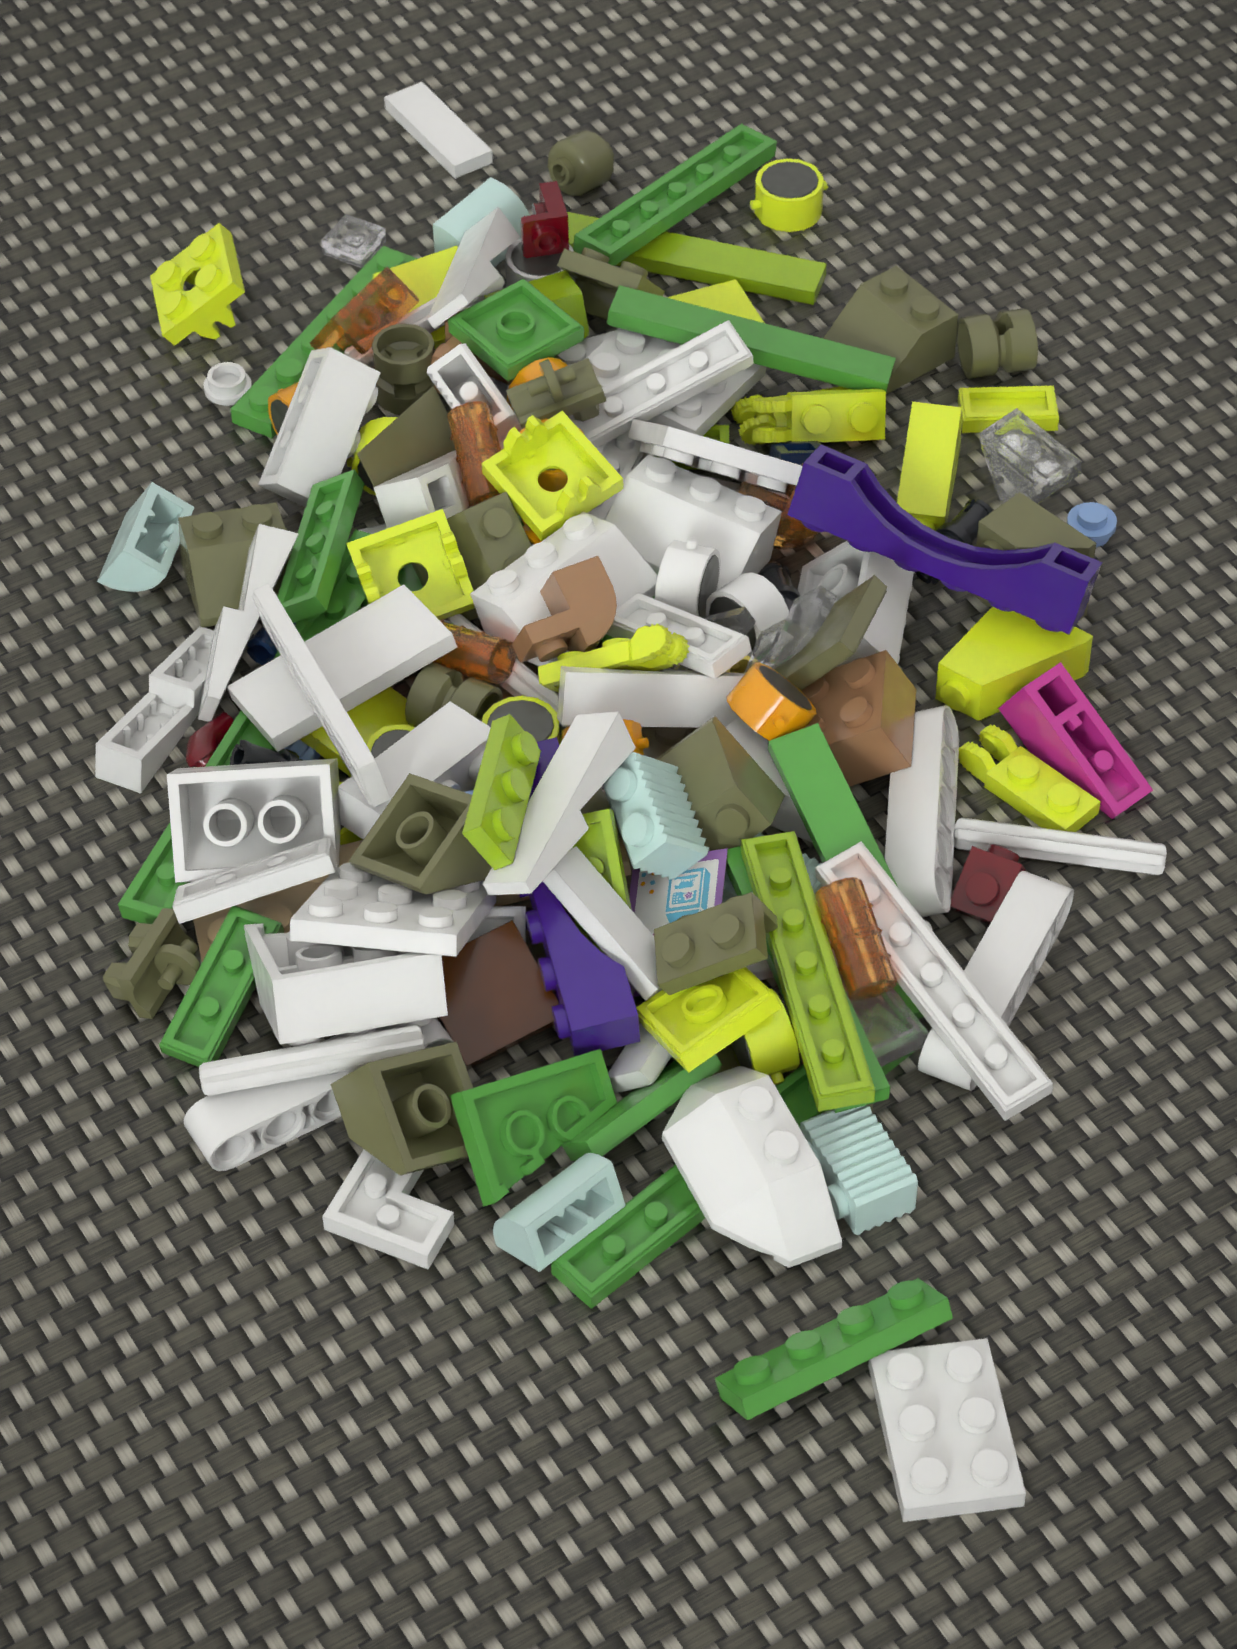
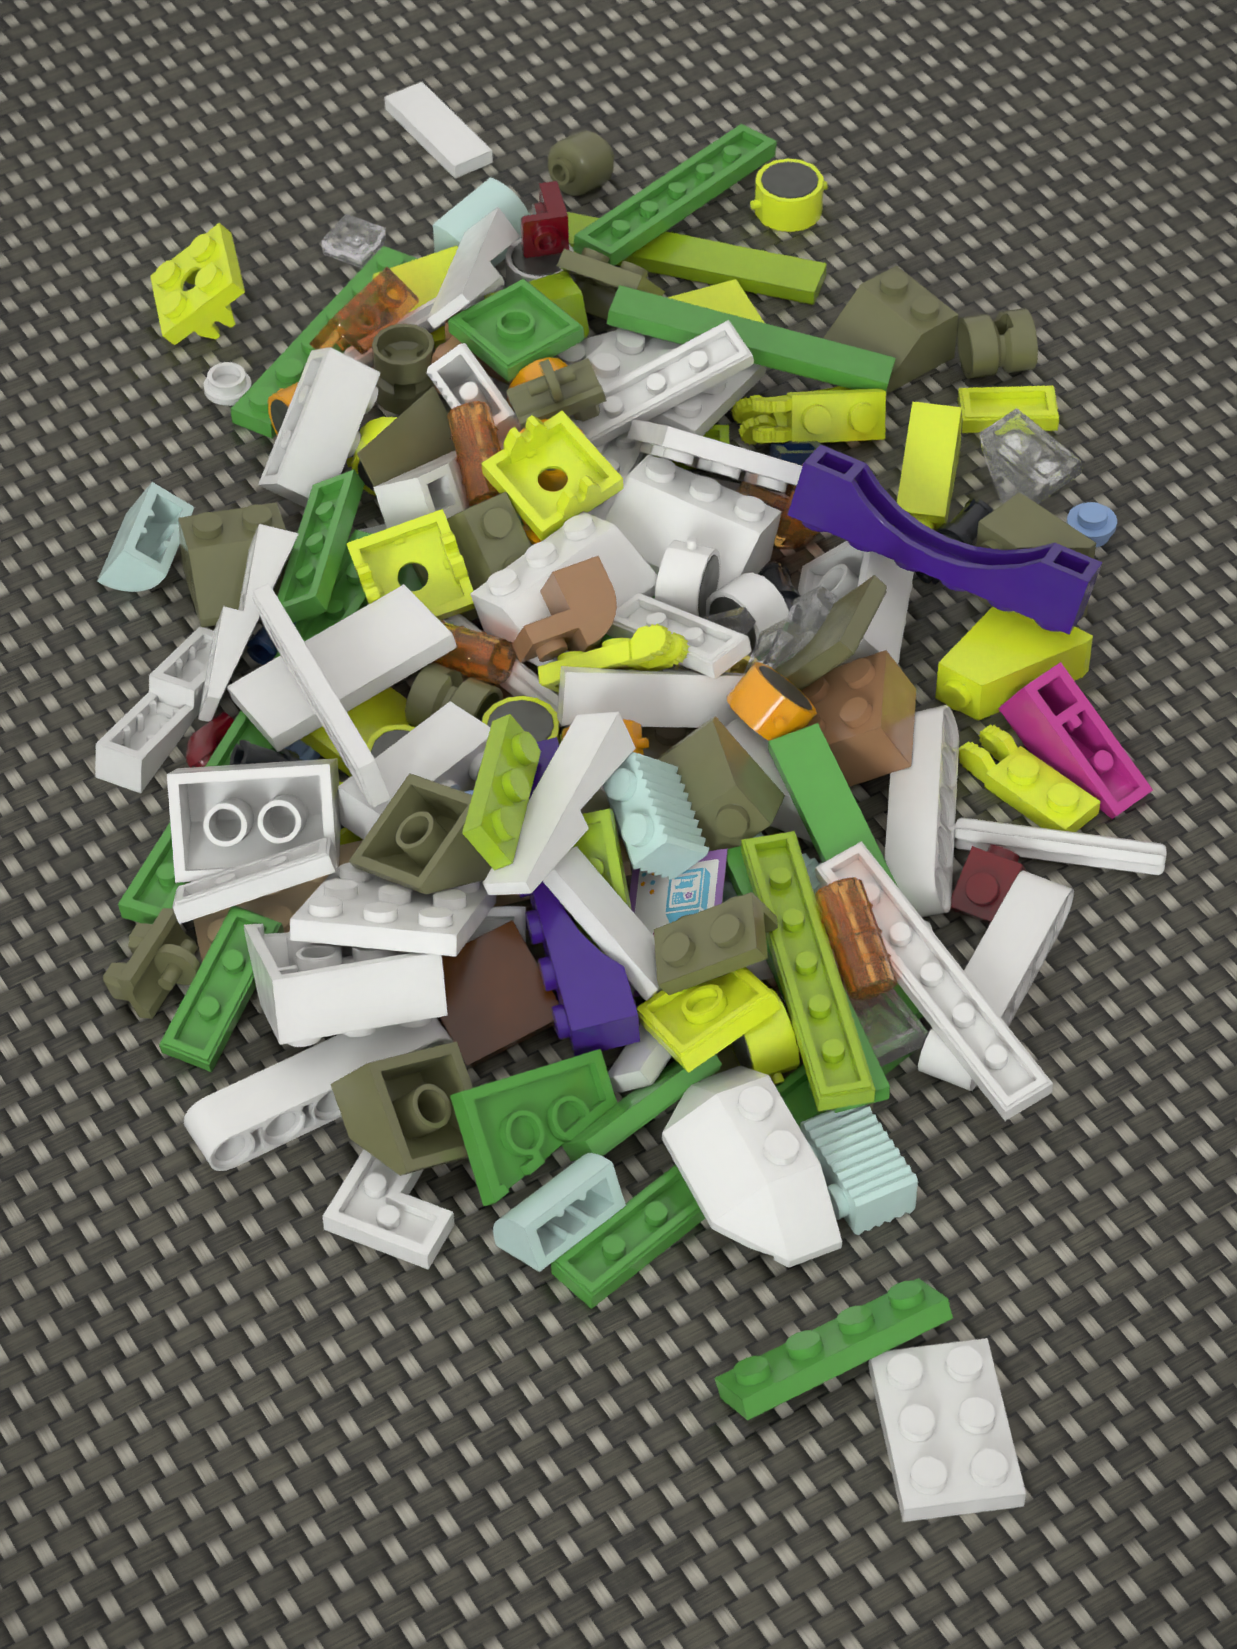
(307, 1060): white axle -> none

